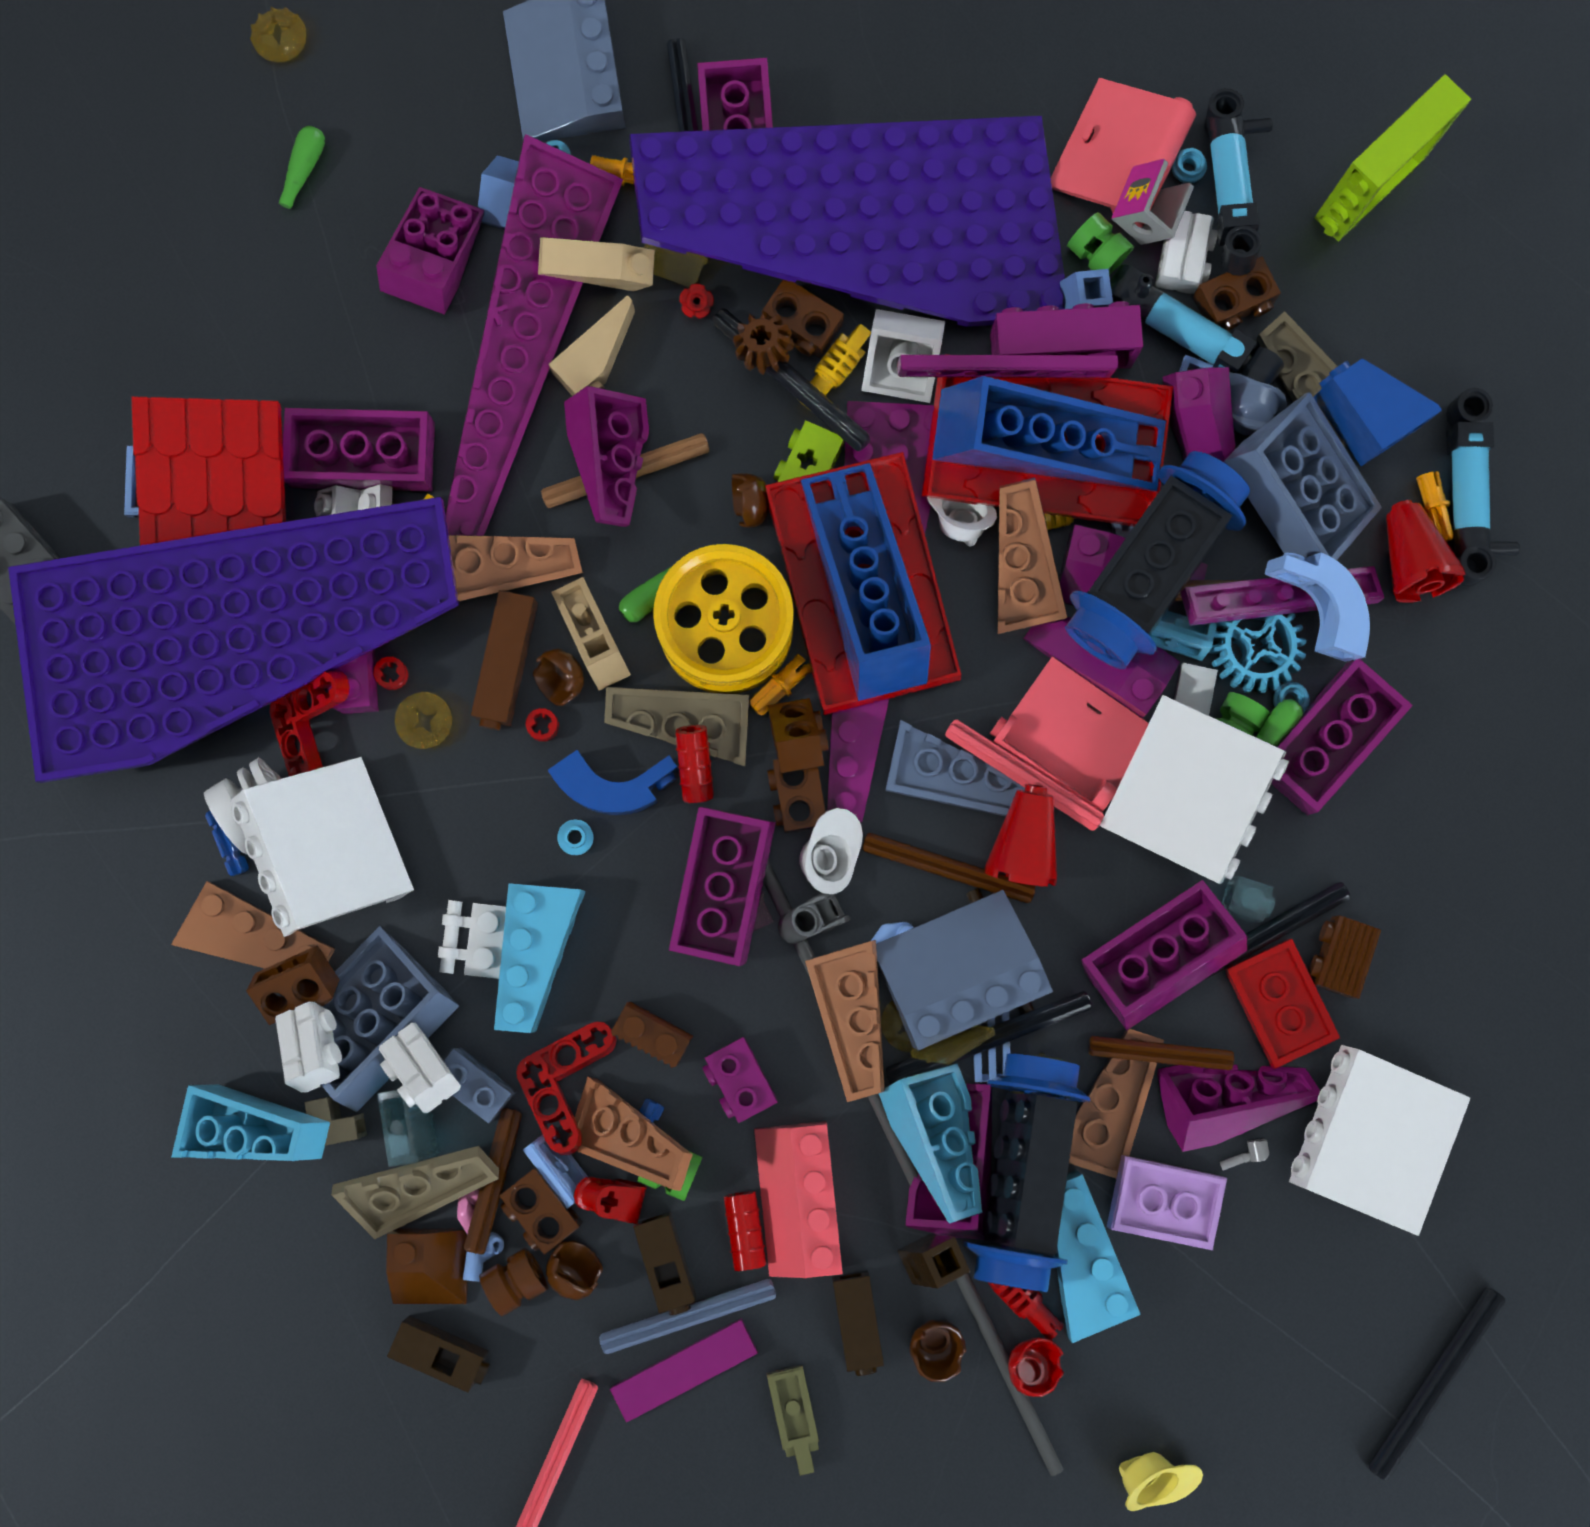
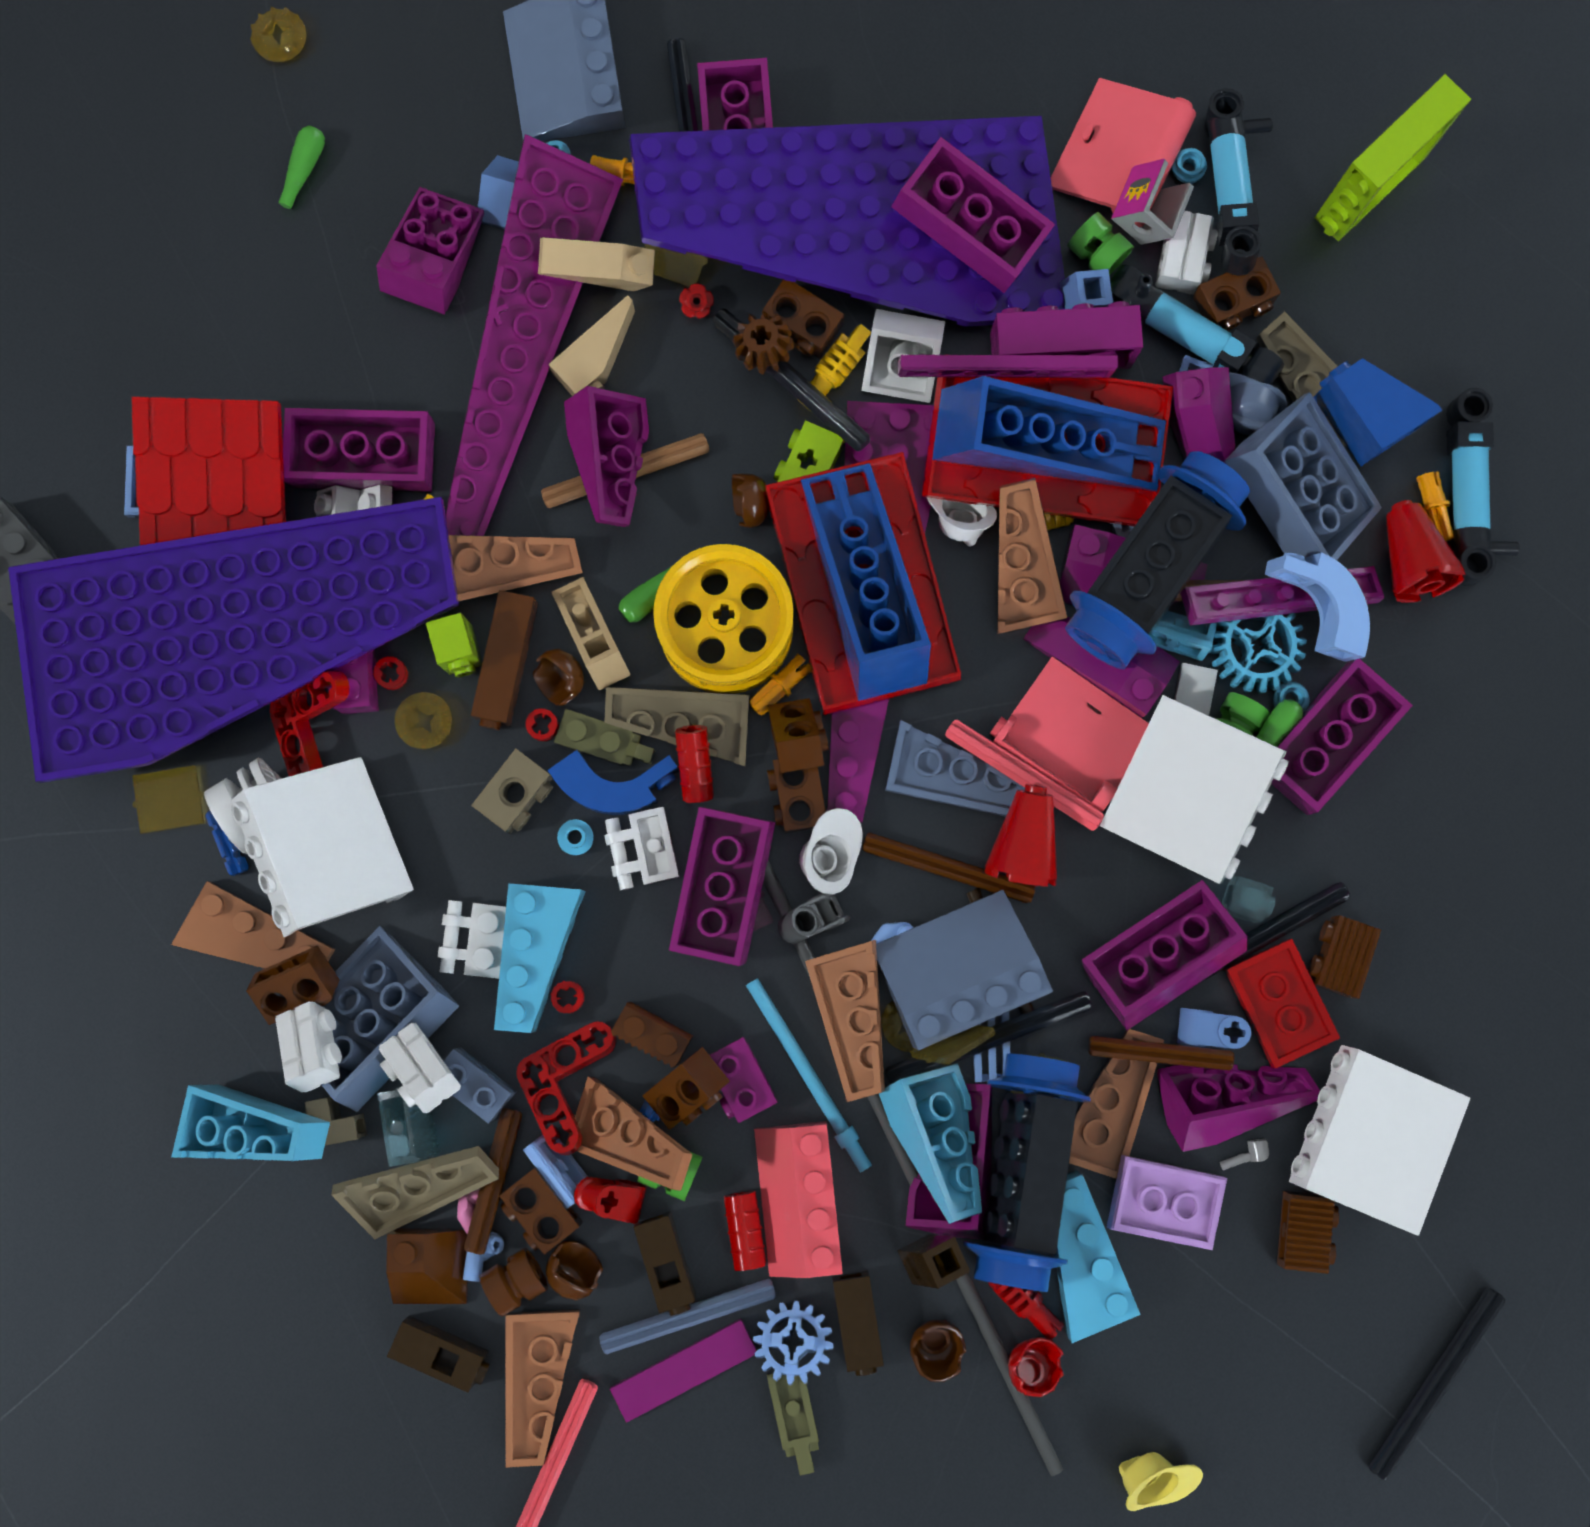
(168, 799): none -> clear yellow piece
(455, 645): none -> lime brick
(494, 801): none -> dark tan brick
(534, 1374): none -> nougat wing
(568, 1008): none -> red bush
(601, 740): none -> olive hinge
(652, 845): none -> white plate
(686, 1089): none -> reddish brown brick
(776, 1340): none -> light blue gear
(846, 1135): none -> medium azure bar
(972, 215): none -> magenta brick
(1207, 1029): none -> medium blue piece
(1307, 1232): none -> reddish brown brick

